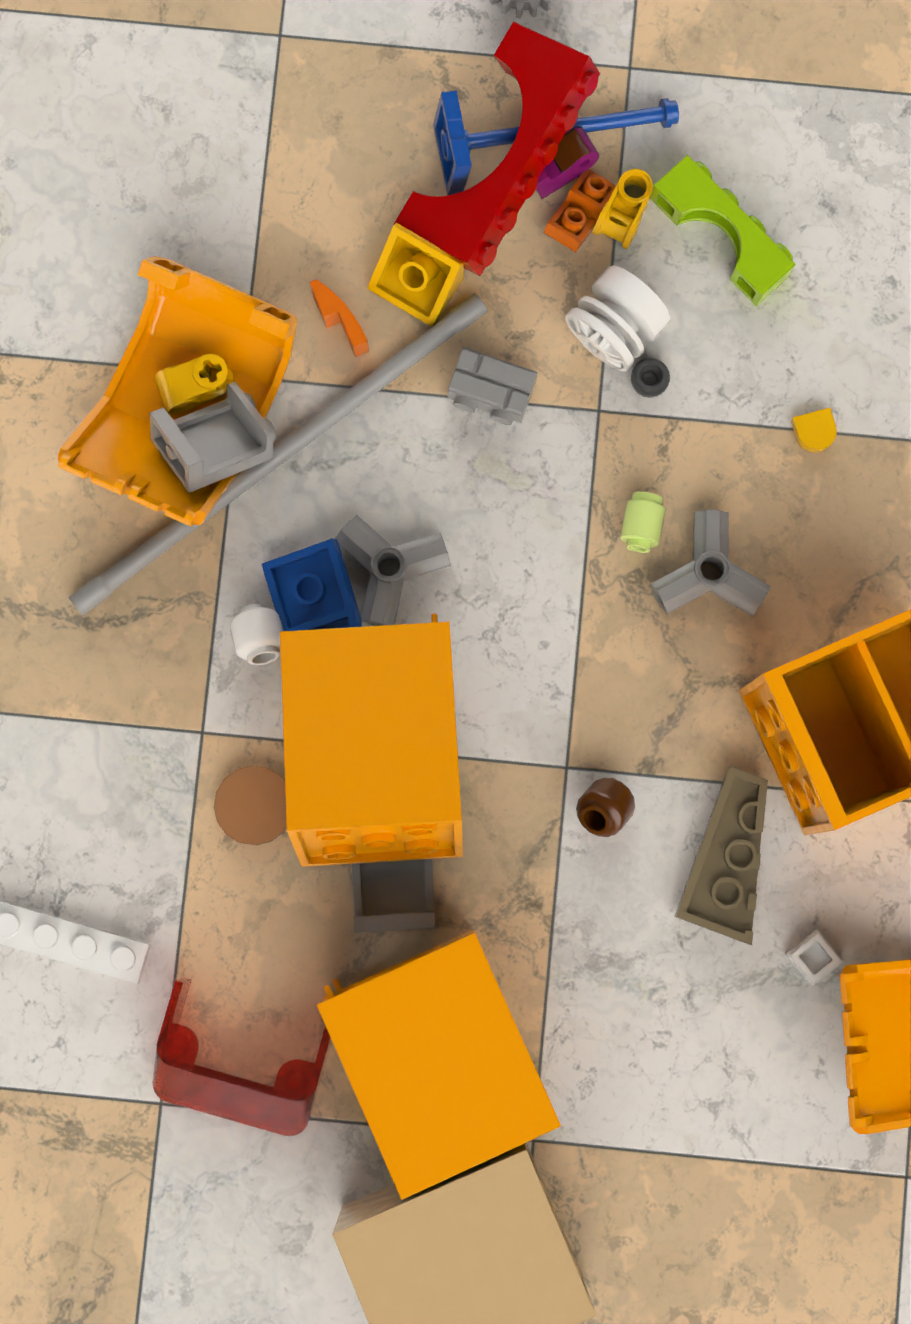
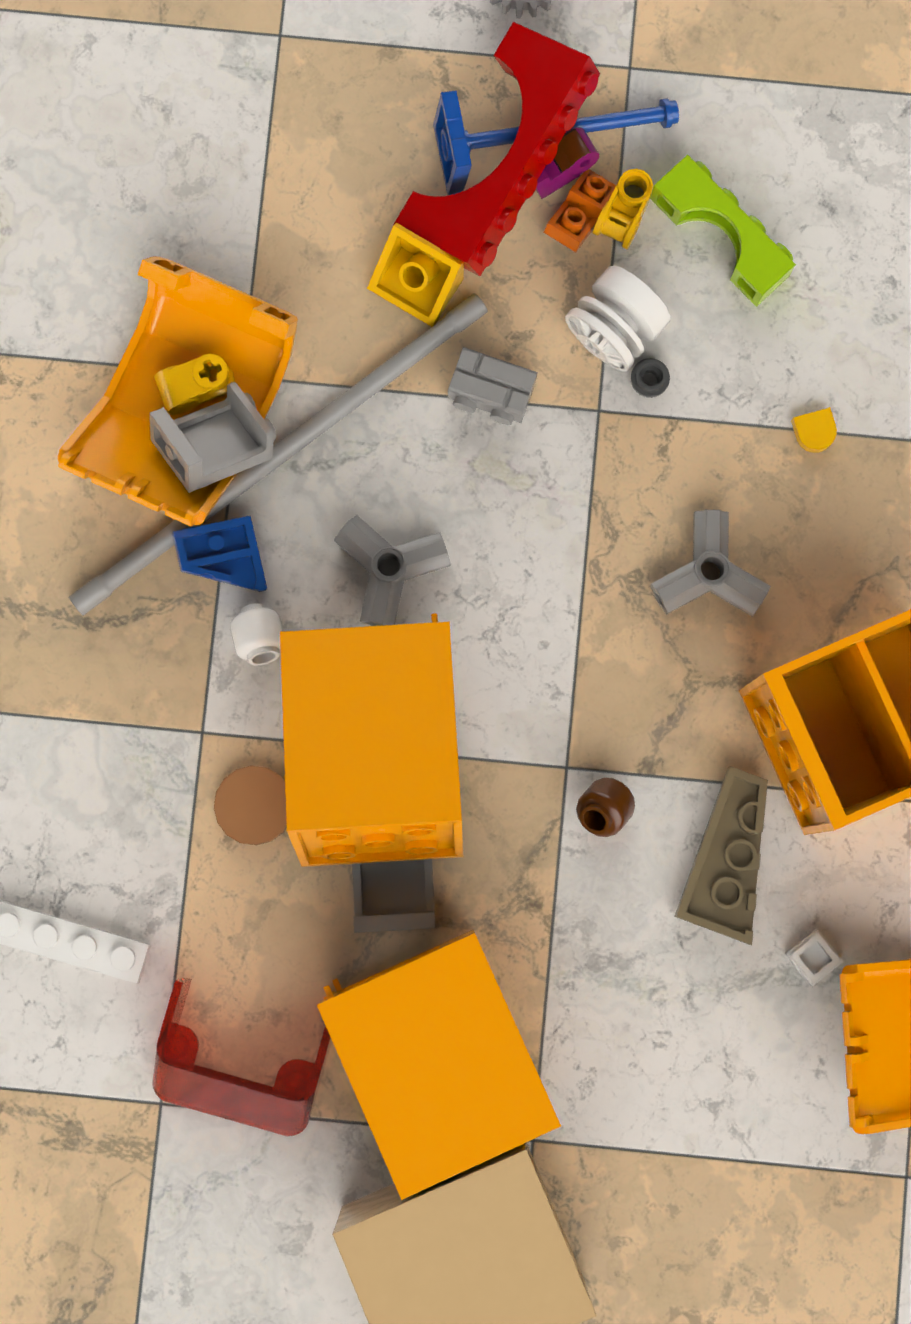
(222, 553): none -> blue wing
(312, 589): blue plate -> none
(335, 311): orange slope -> none
(643, 522): yellowish green brick -> none

